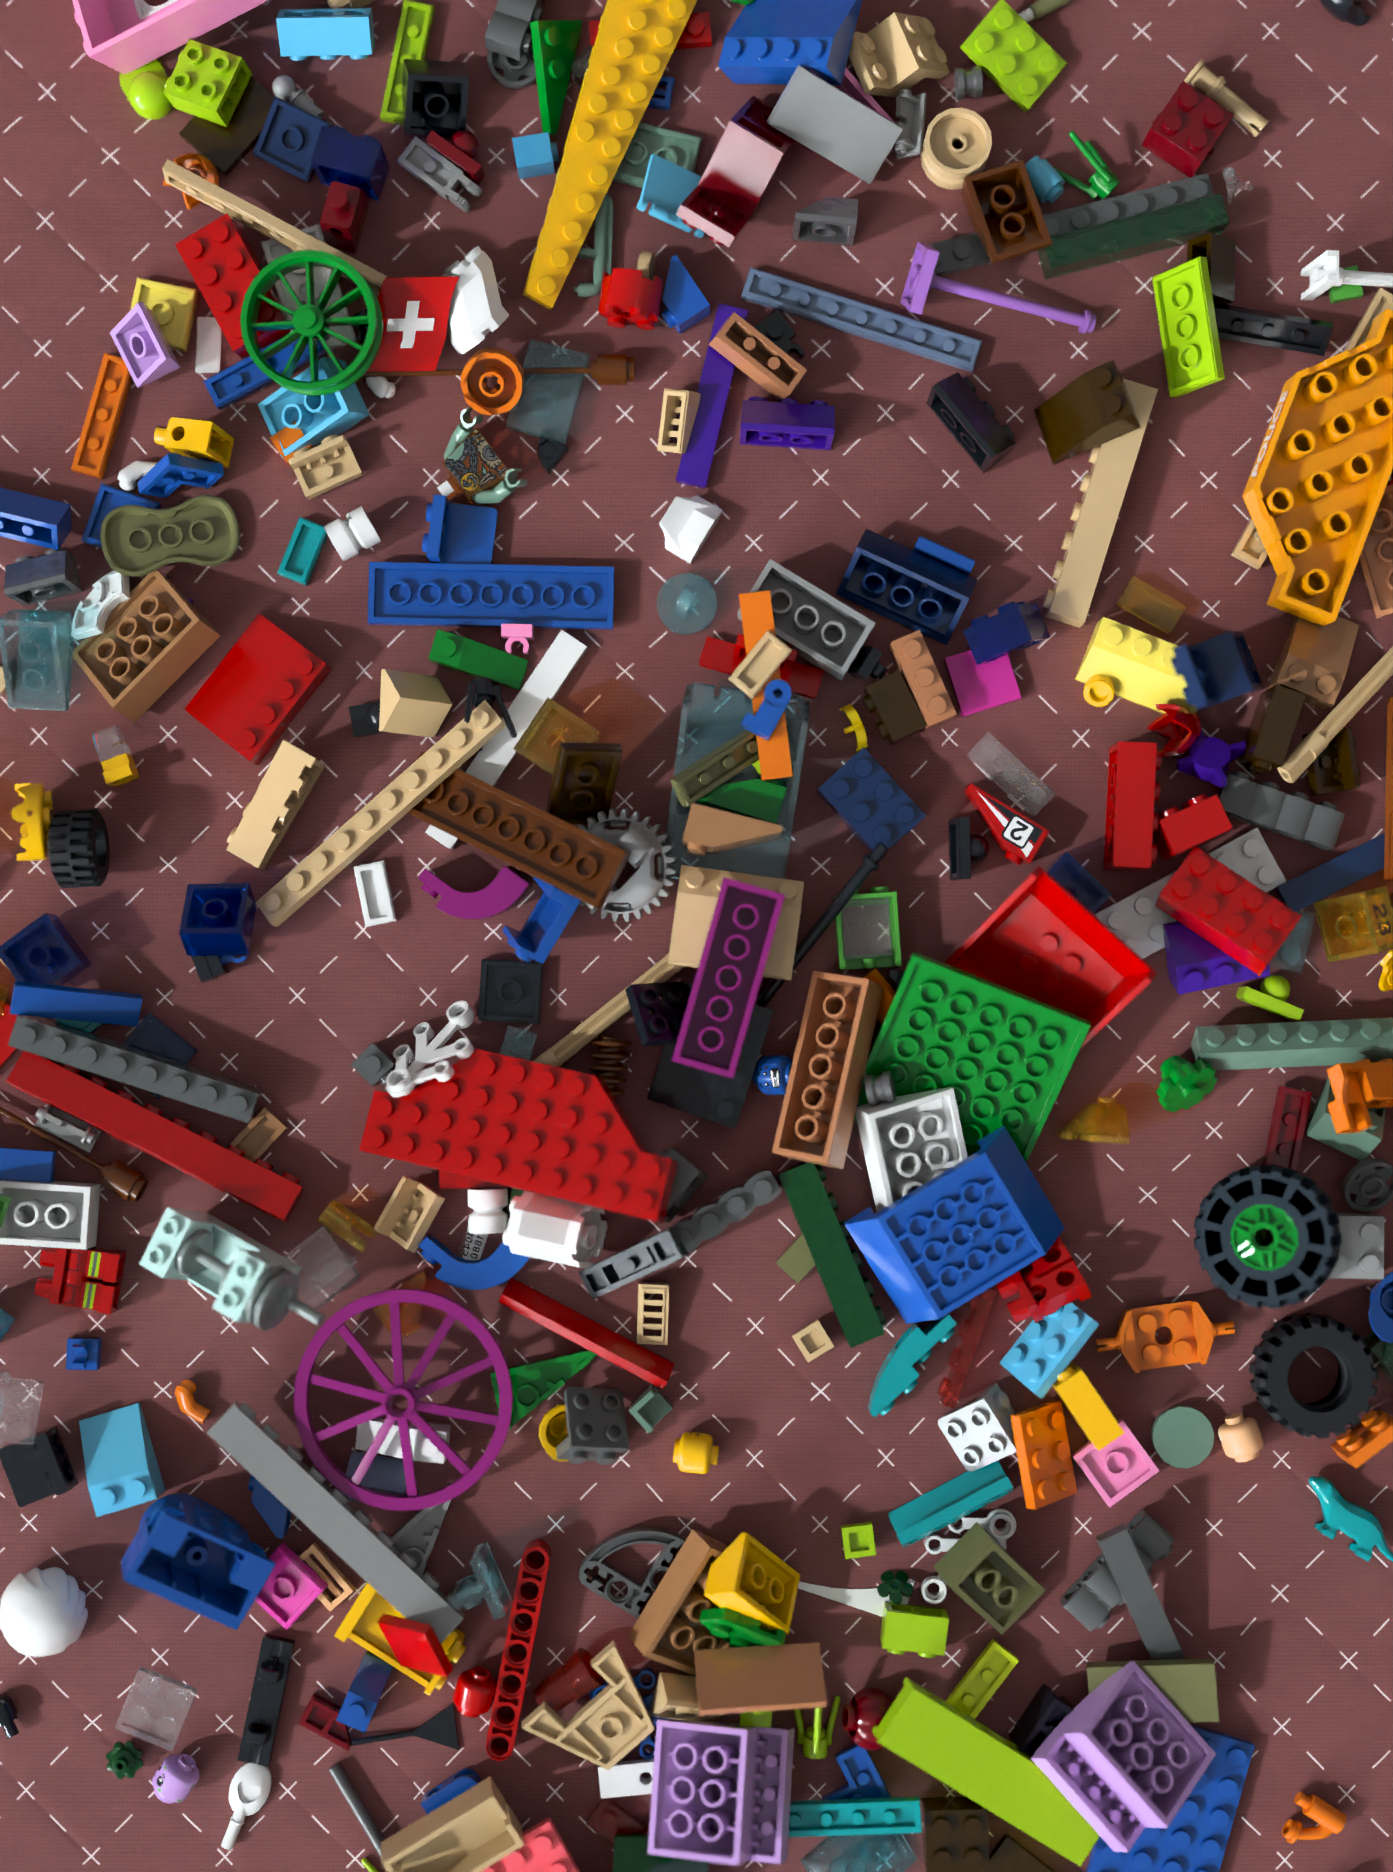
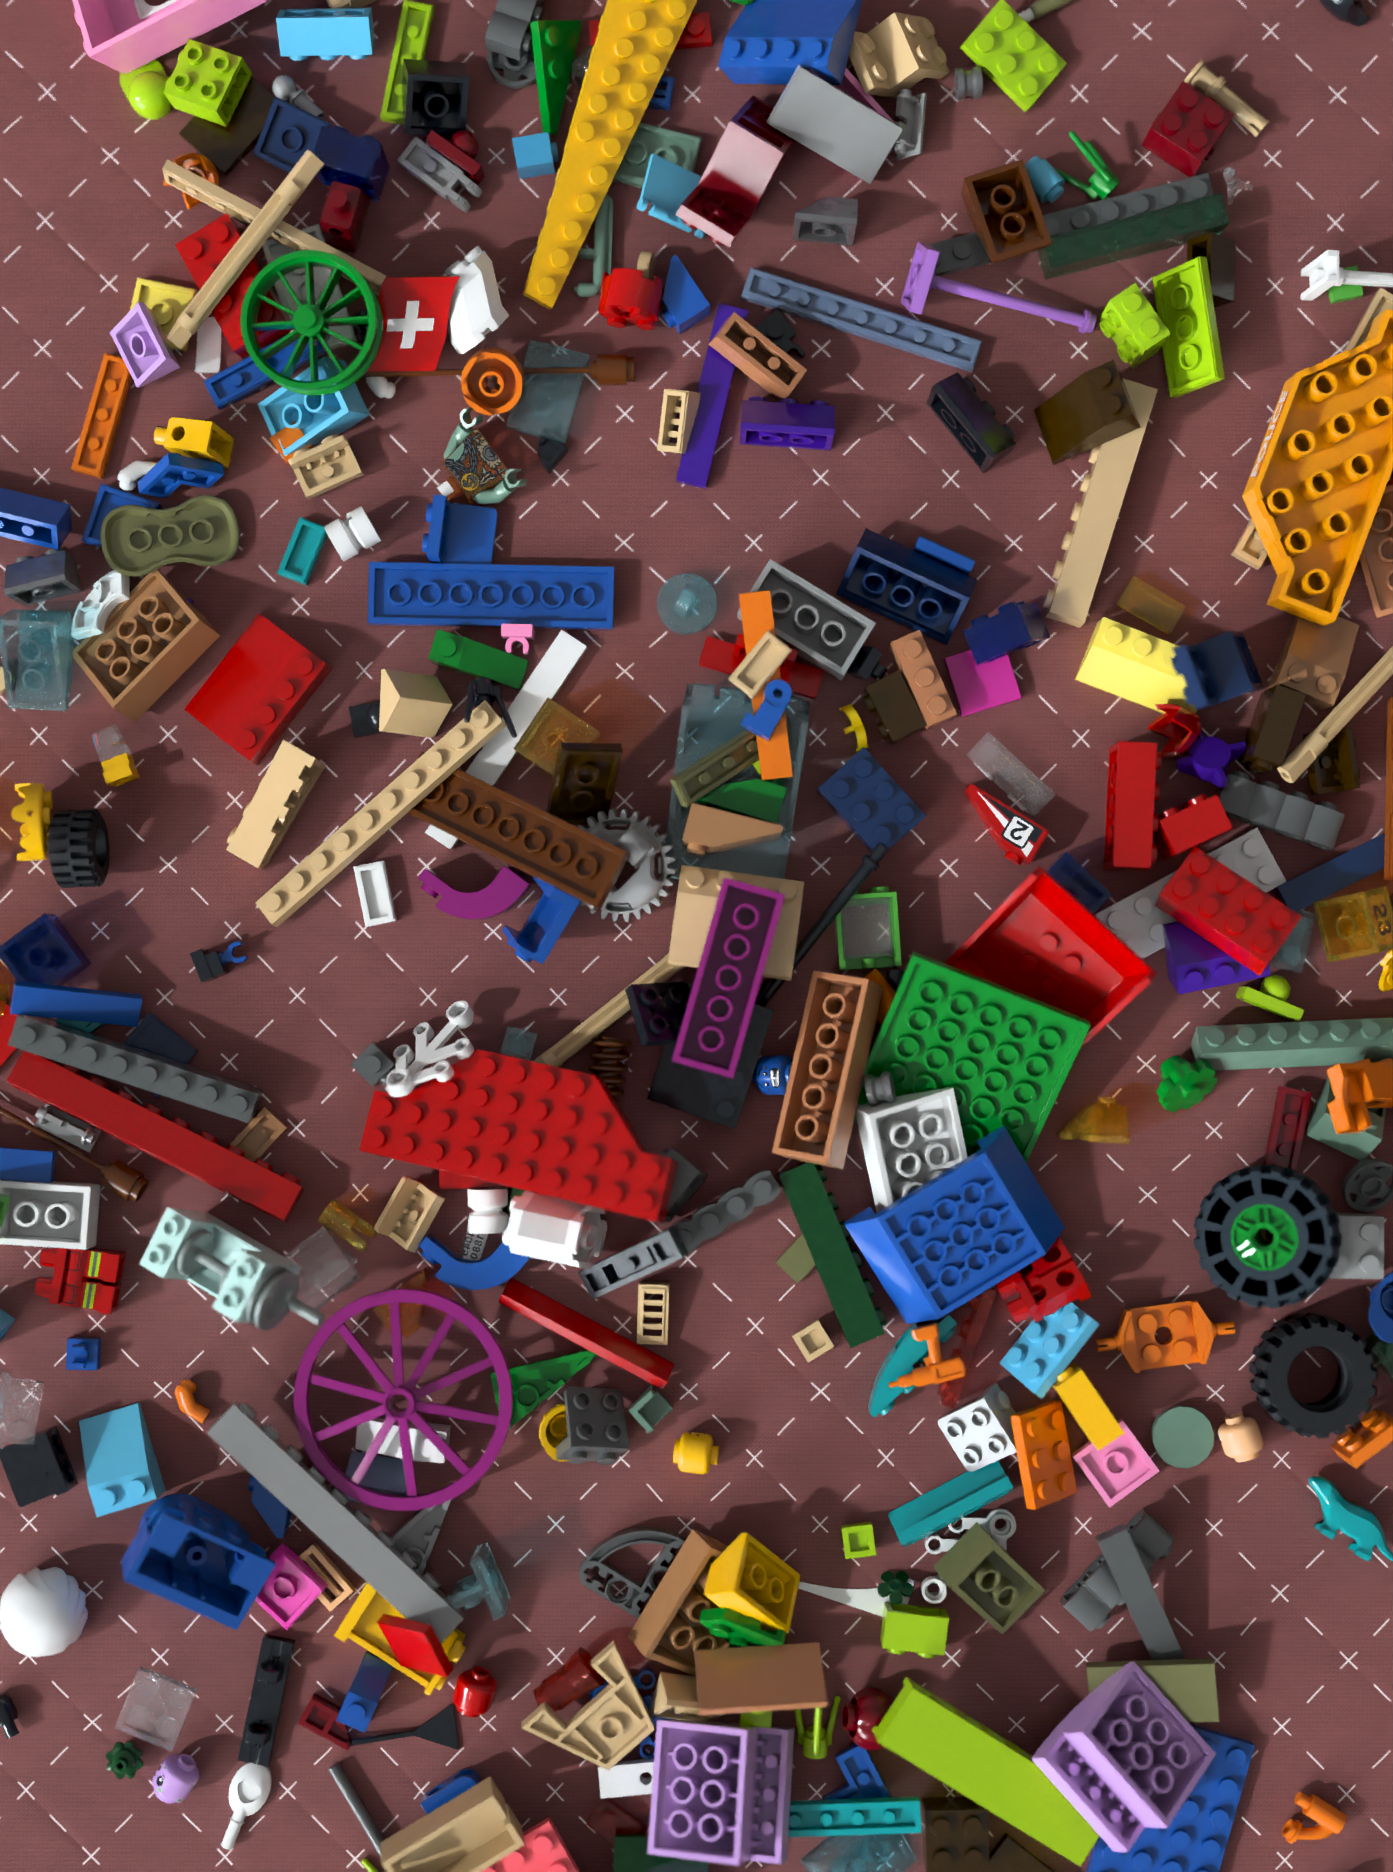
(218, 919): clear blue brick -> none
(245, 248): none -> tan piece
(510, 991): black tile -> none
(516, 1664): red beam -> none
(688, 525): white slope -> none
(936, 1369): none -> orange piece
(955, 147): tan wheel -> none
(964, 848): black tile -> none
(982, 1679): neon yellow plate -> none
(1039, 1720): black hinge -> none
(1099, 690): yellow tile -> none
(1133, 326): none -> lime brick
(1272, 329): black plate -> none

